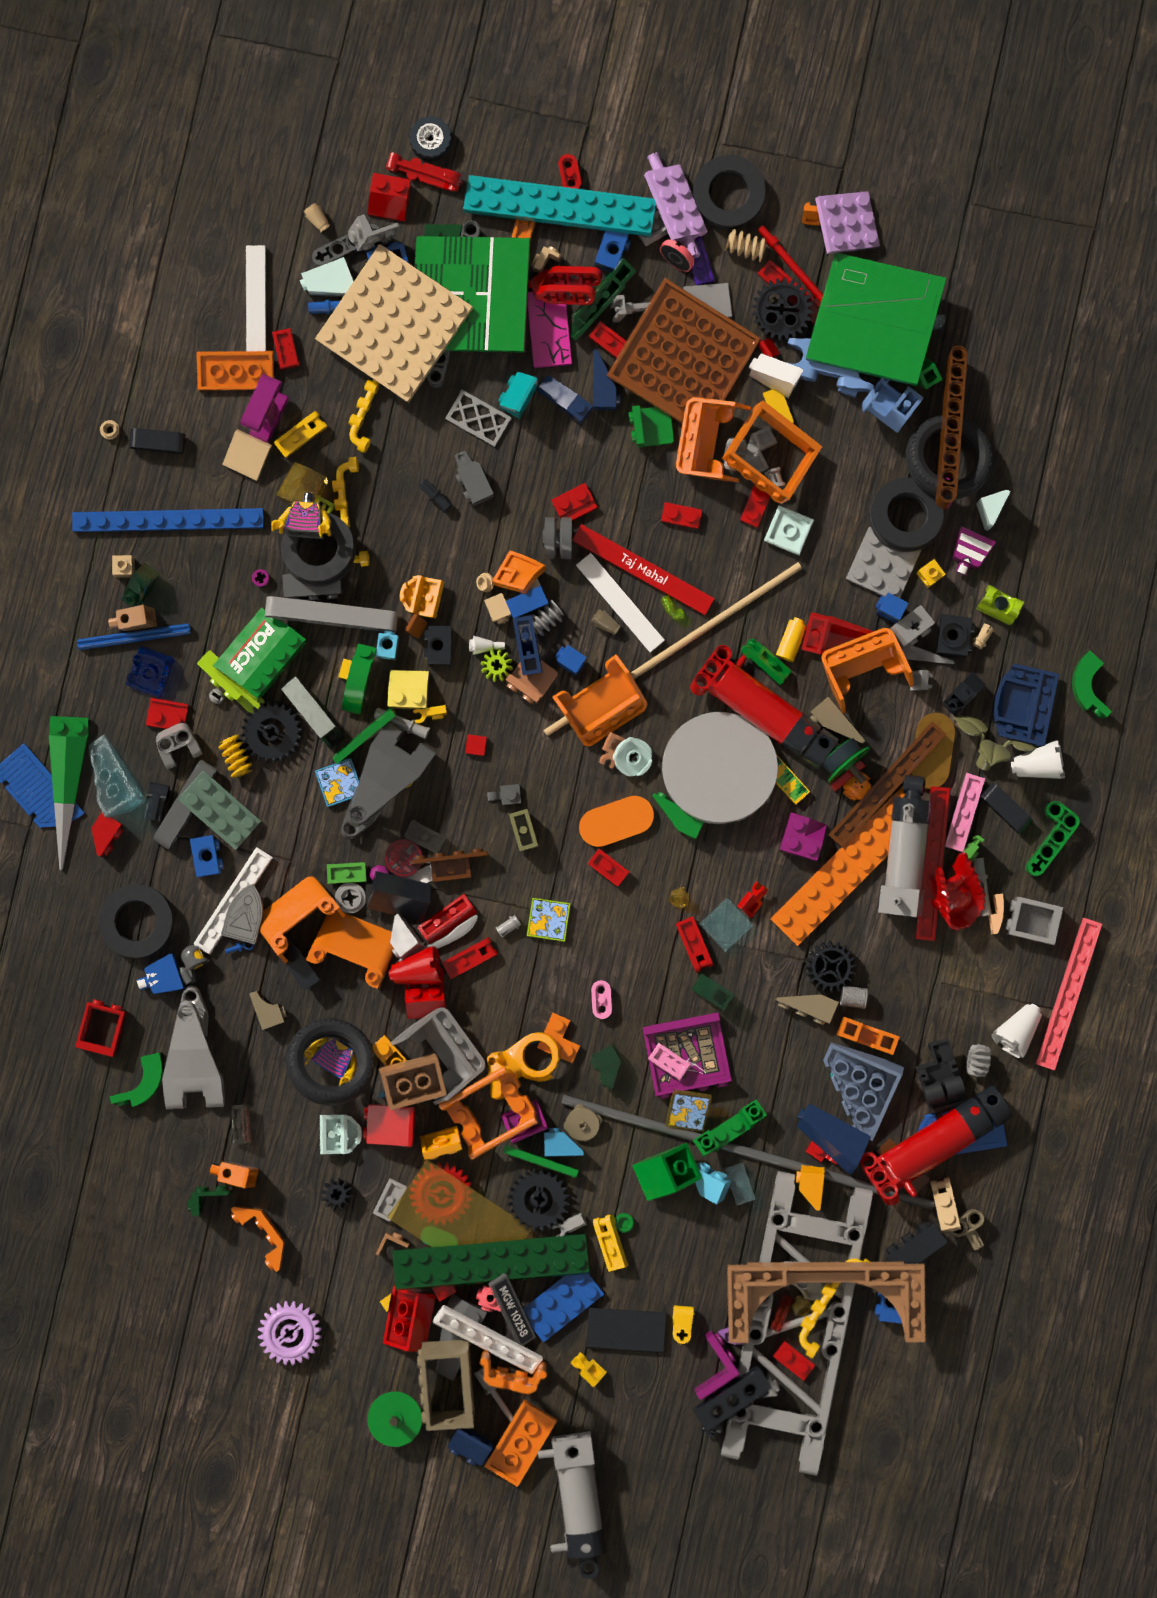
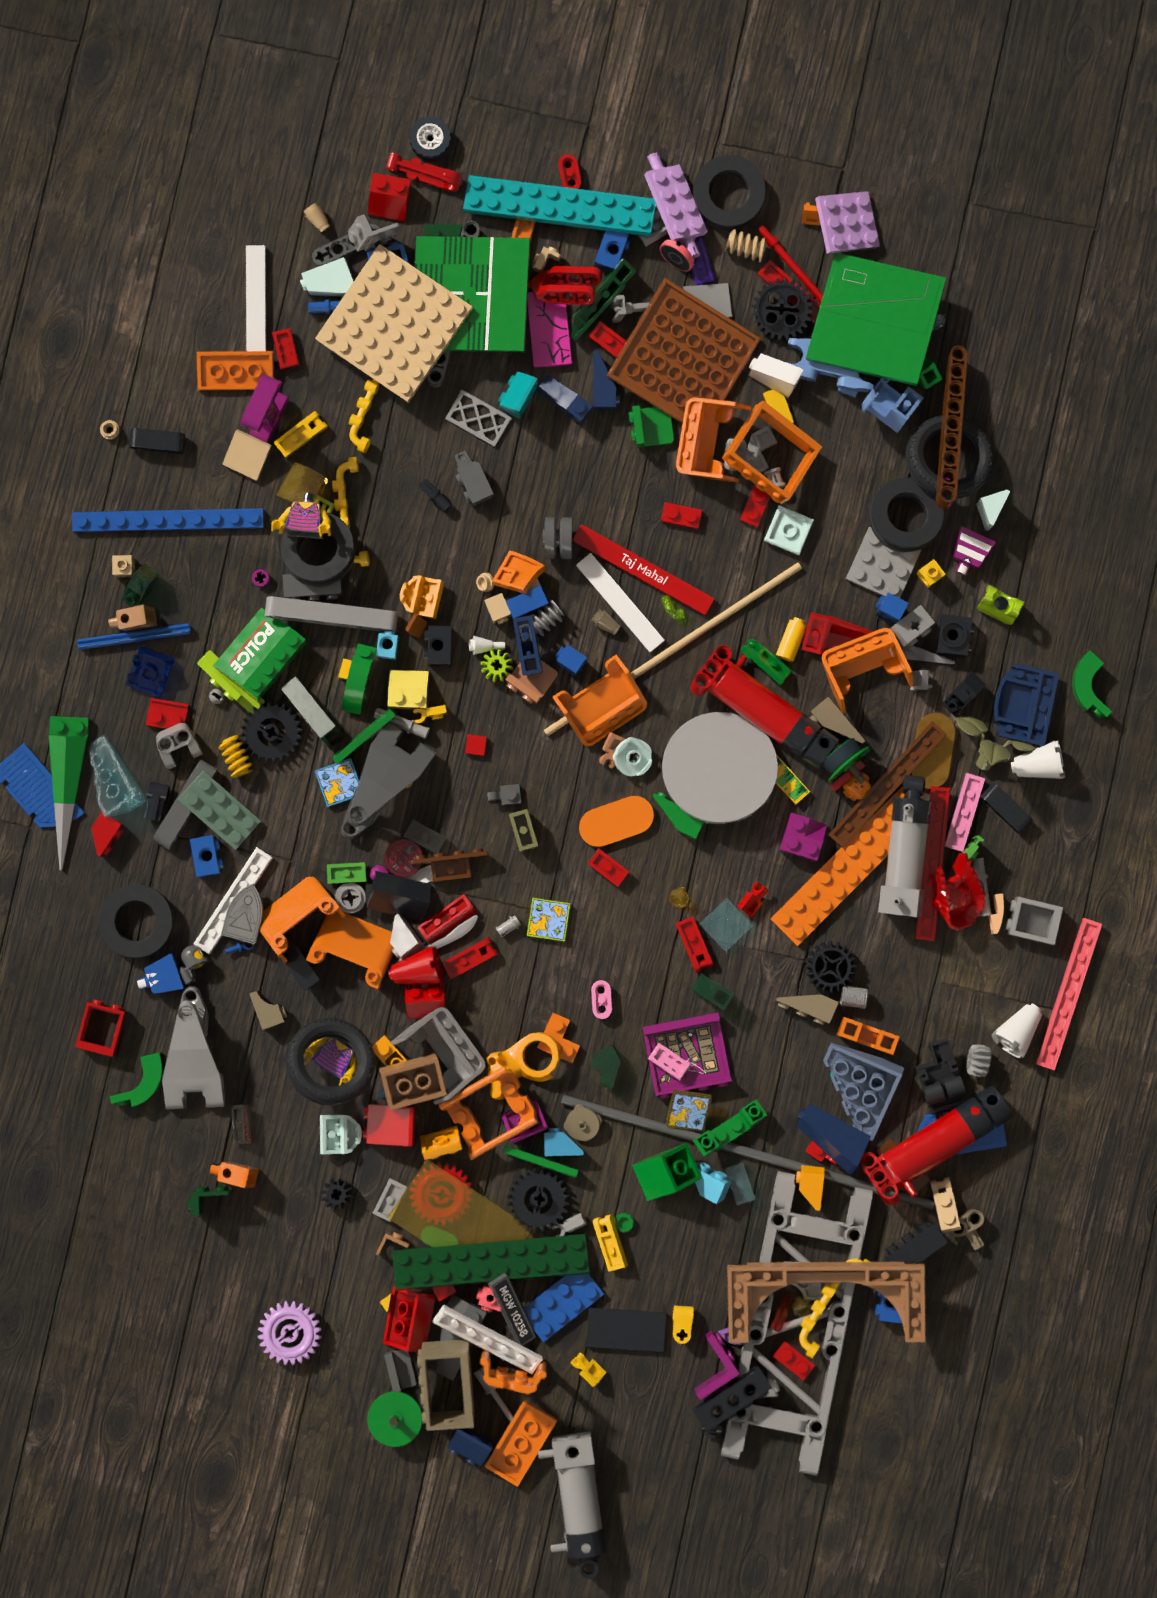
(275, 1257): orange slope -> none
(400, 1369): none -> dark grey panel
(574, 502): red plate -> none
(768, 348): red slope -> none
(982, 637): tan pin -> none
(1049, 841): green beam -> none

